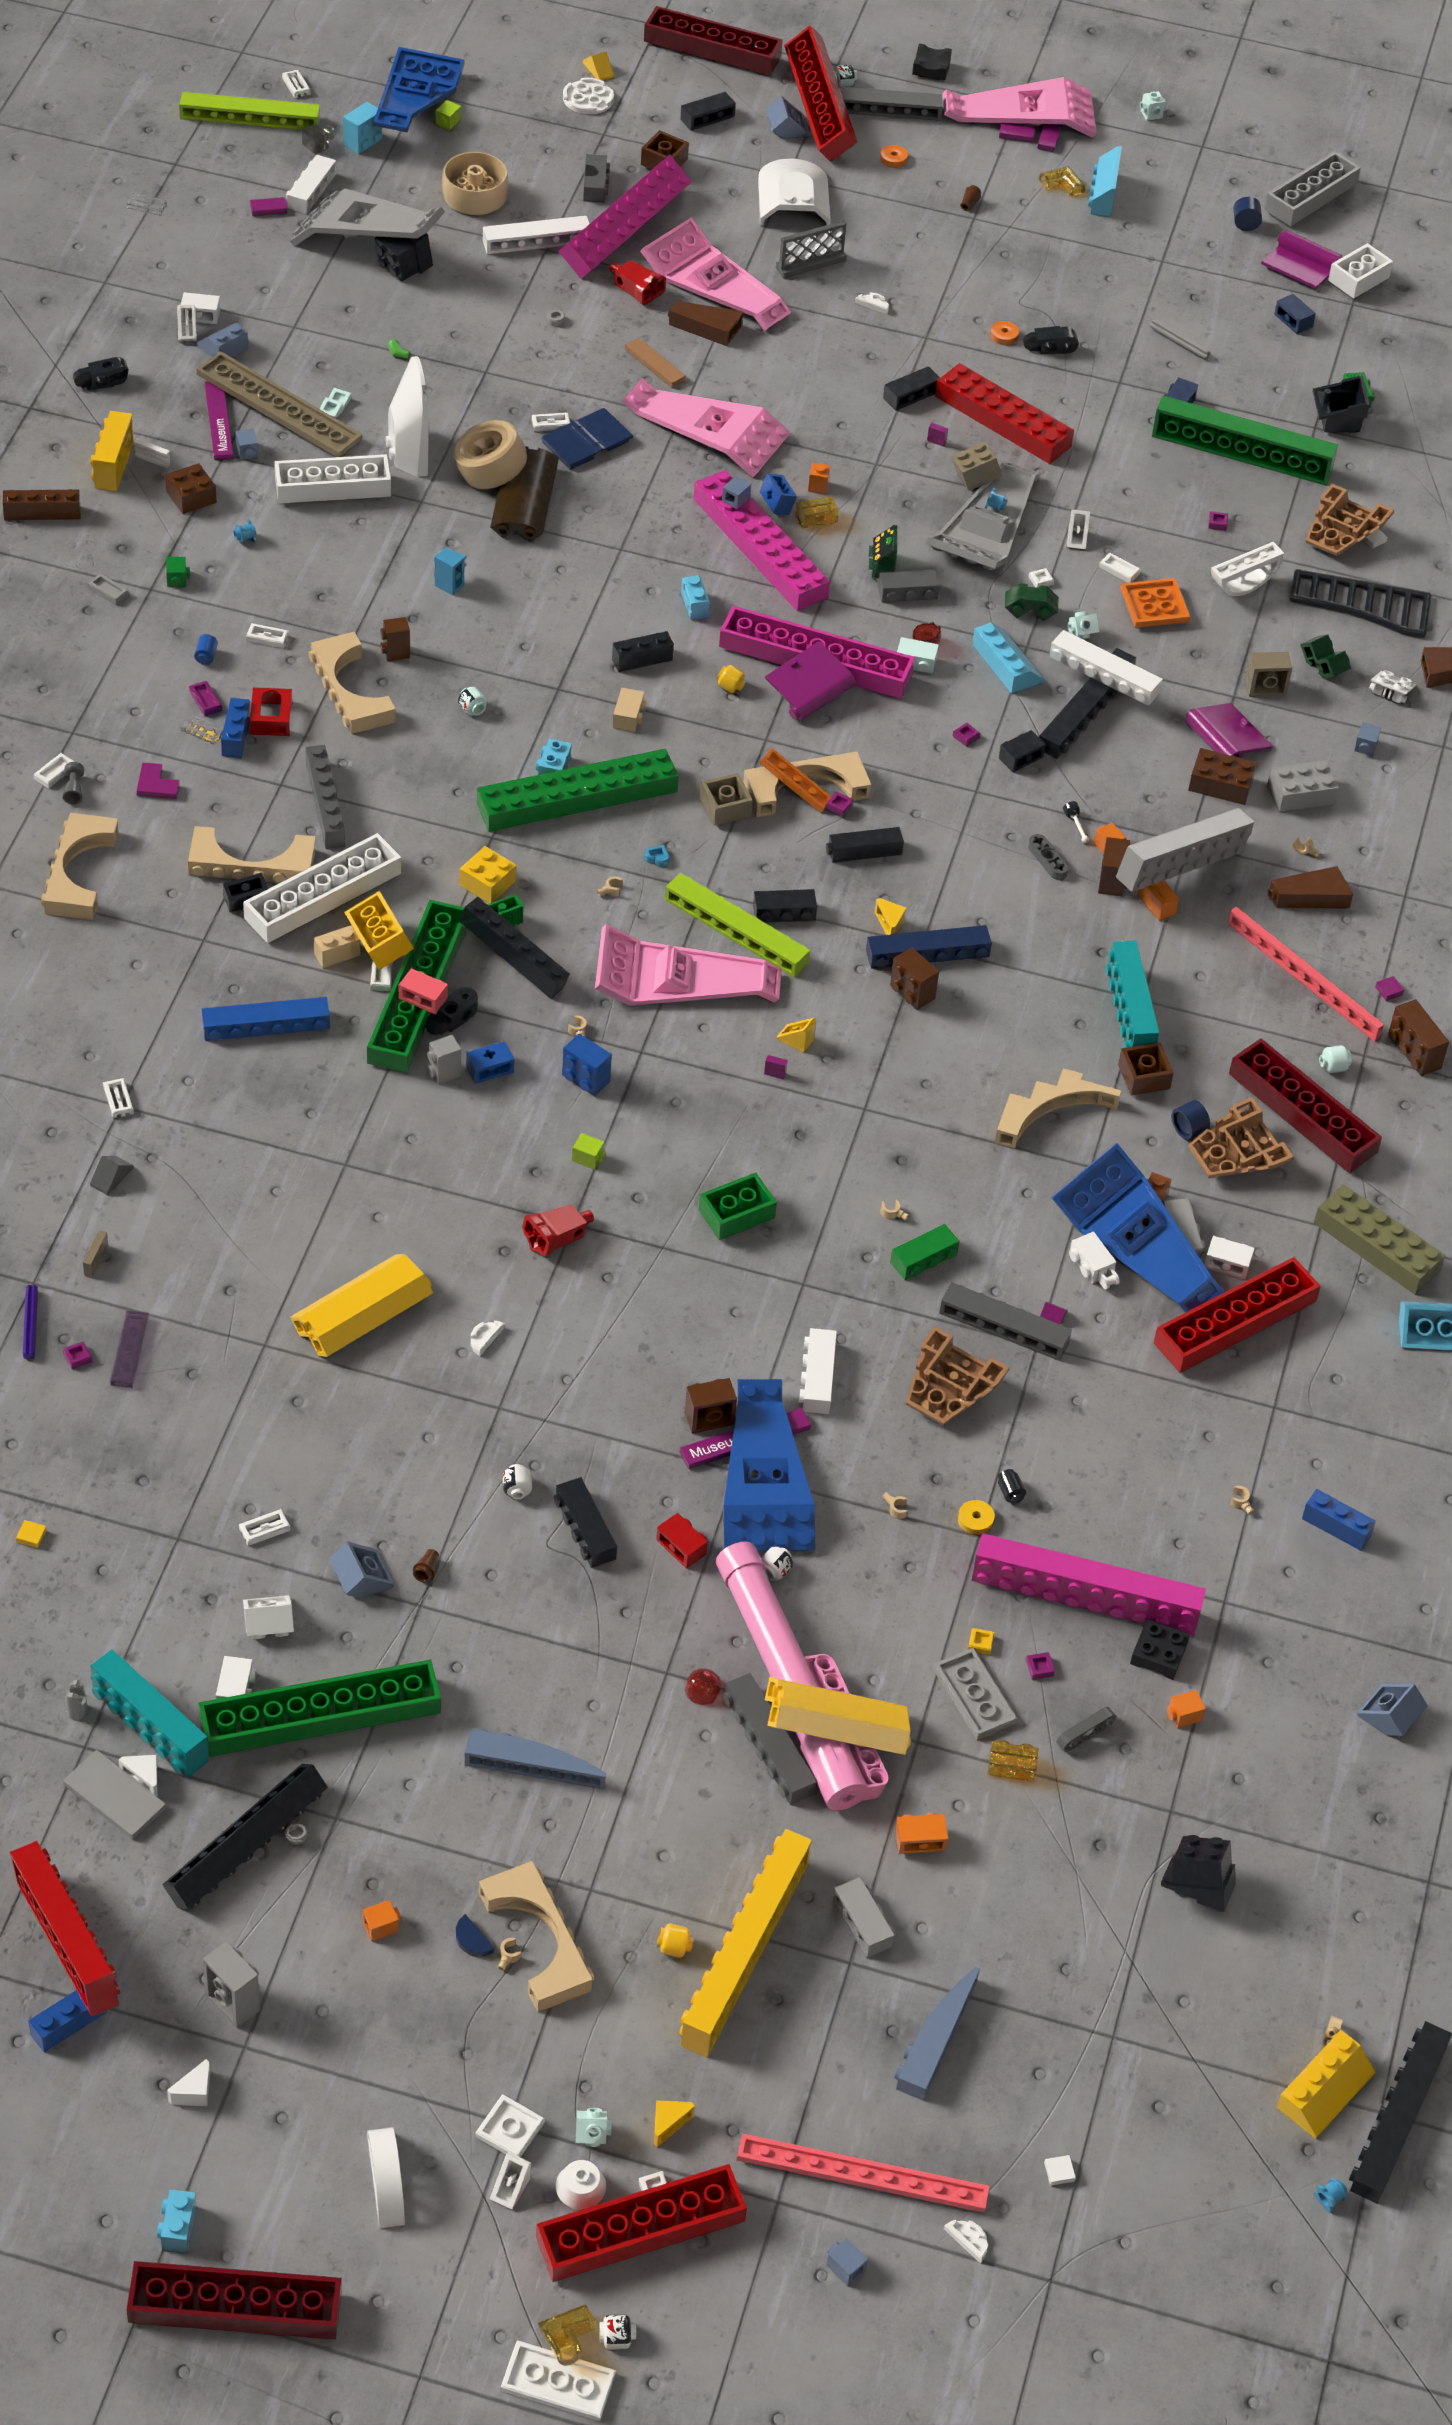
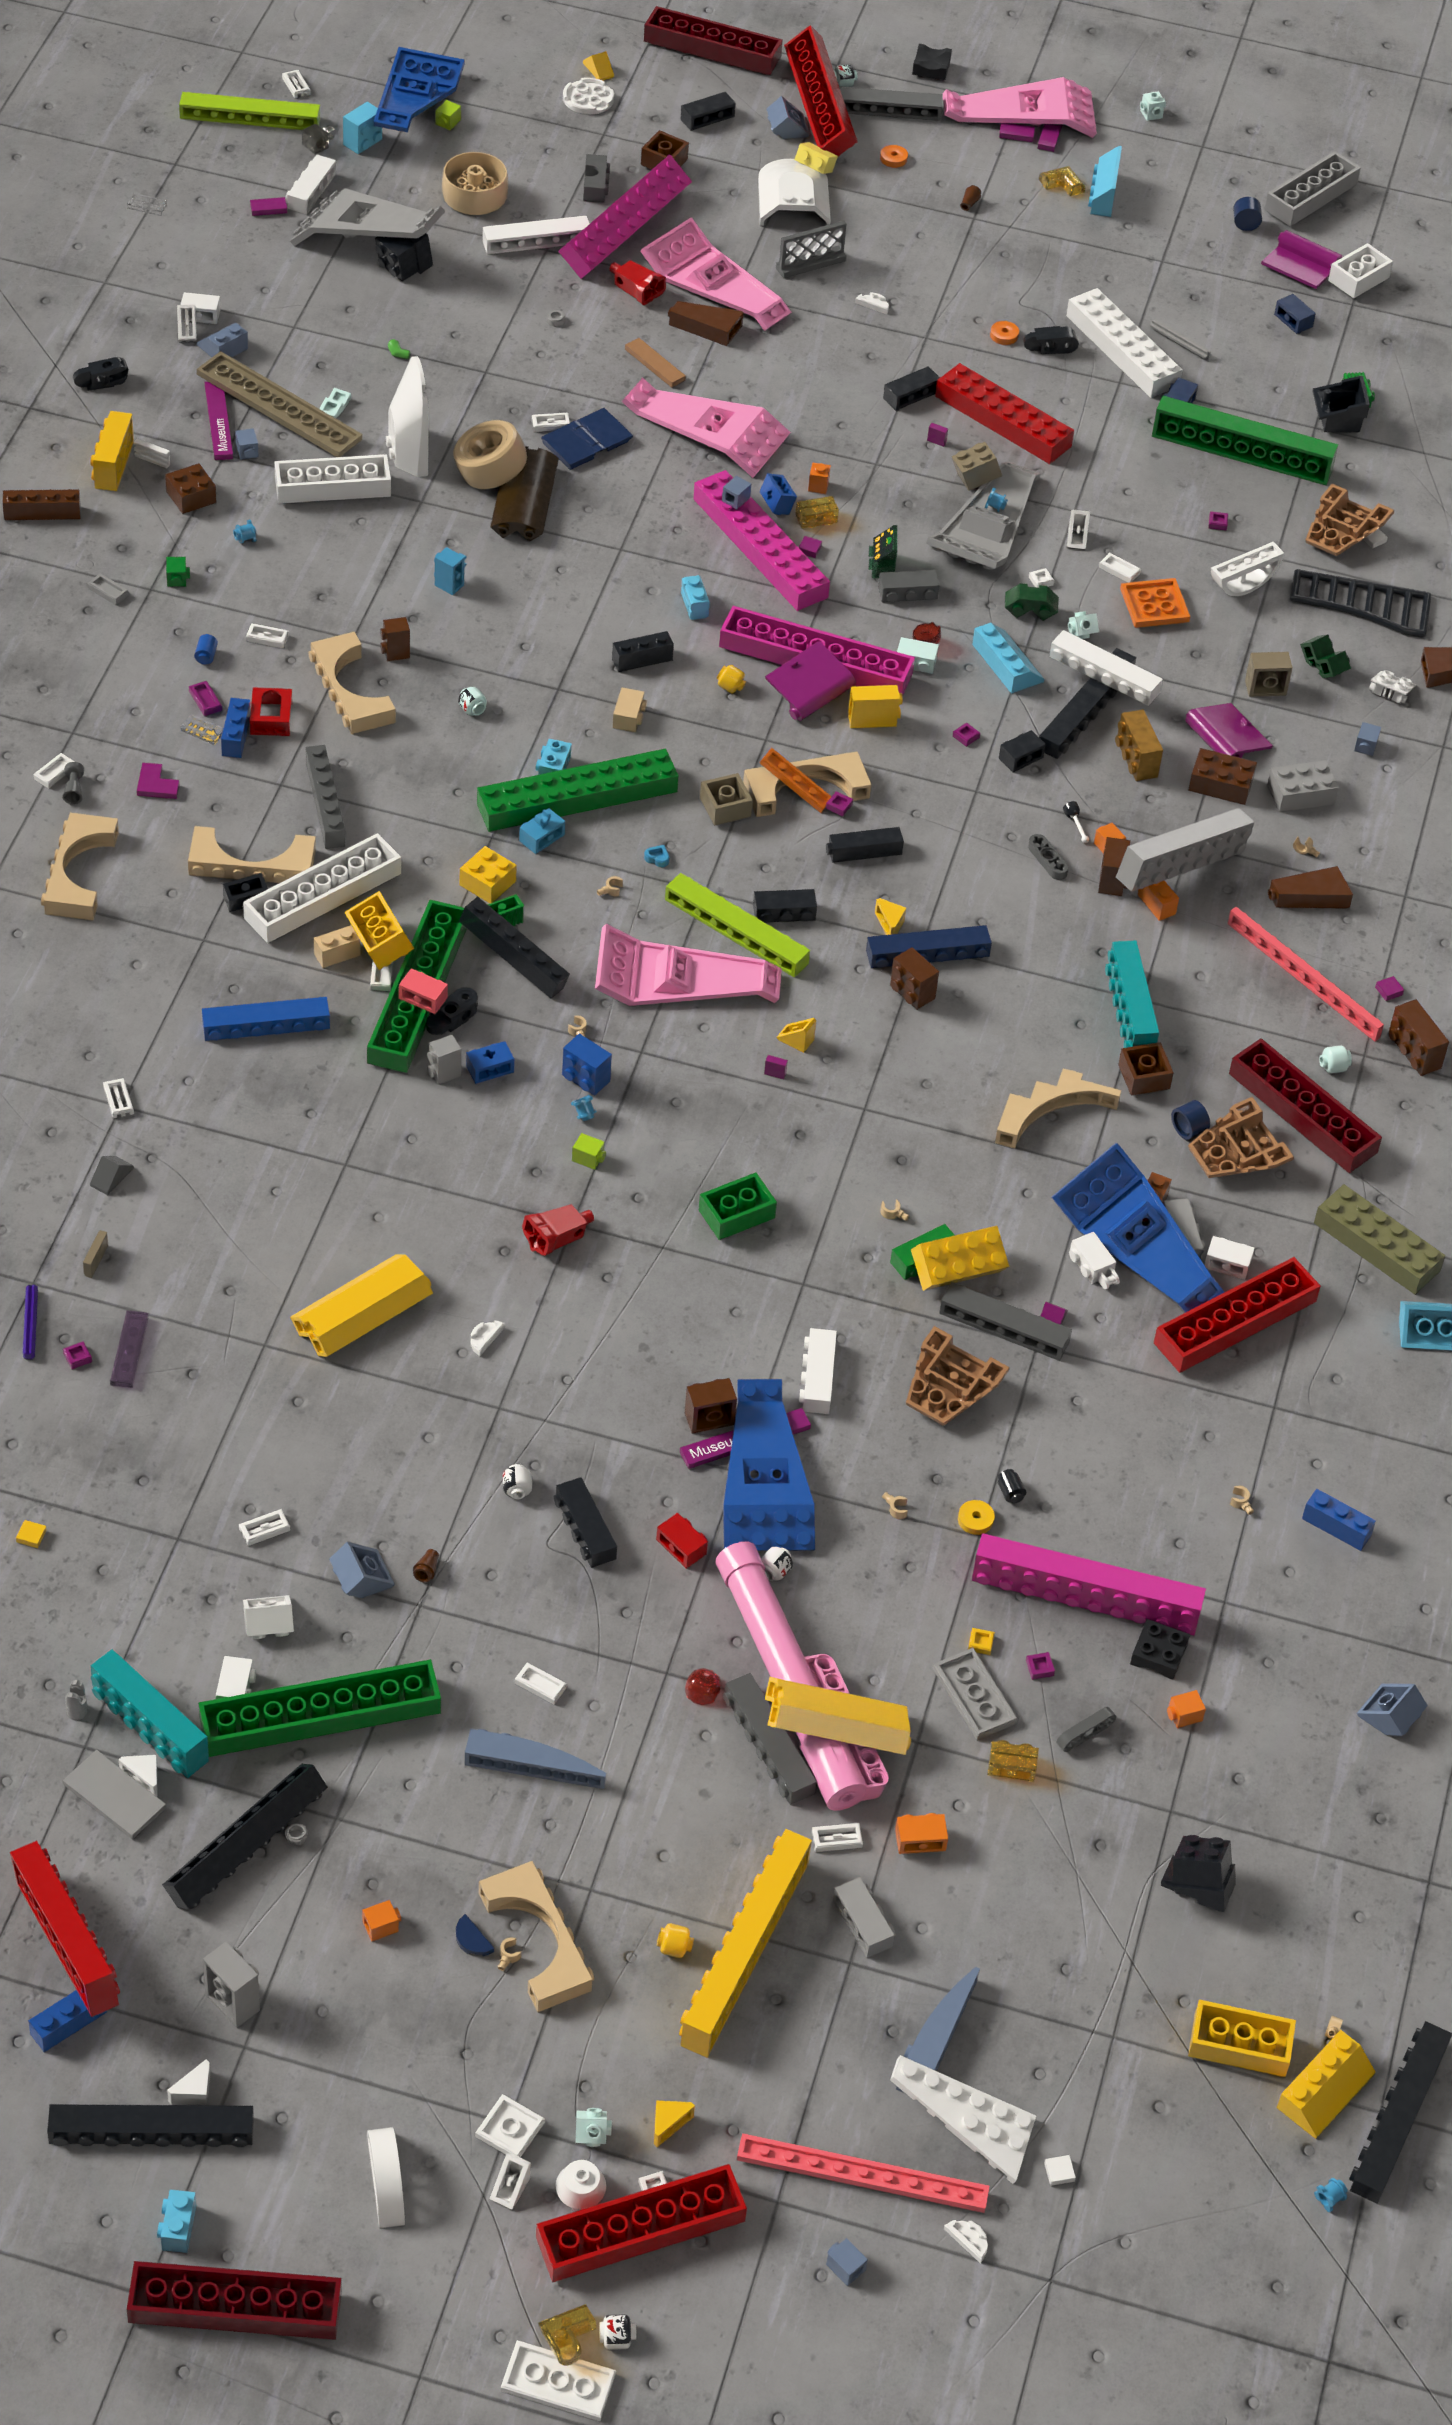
(150, 2125): none -> black brick
(540, 1683): none -> white tile
(542, 830): none -> dark azure brick
(584, 1108): none -> dark azure brick
(810, 546): none -> magenta tile
(816, 158): none -> light yellow brick
(837, 1841): none -> white tile
(874, 706): none -> yellow brick
(960, 1258): none -> yellow brick
(976, 2118): none -> white wing
(1123, 342): none -> white brick
(1139, 745): none -> pearl gold brick
(1242, 2038): none -> yellow brick

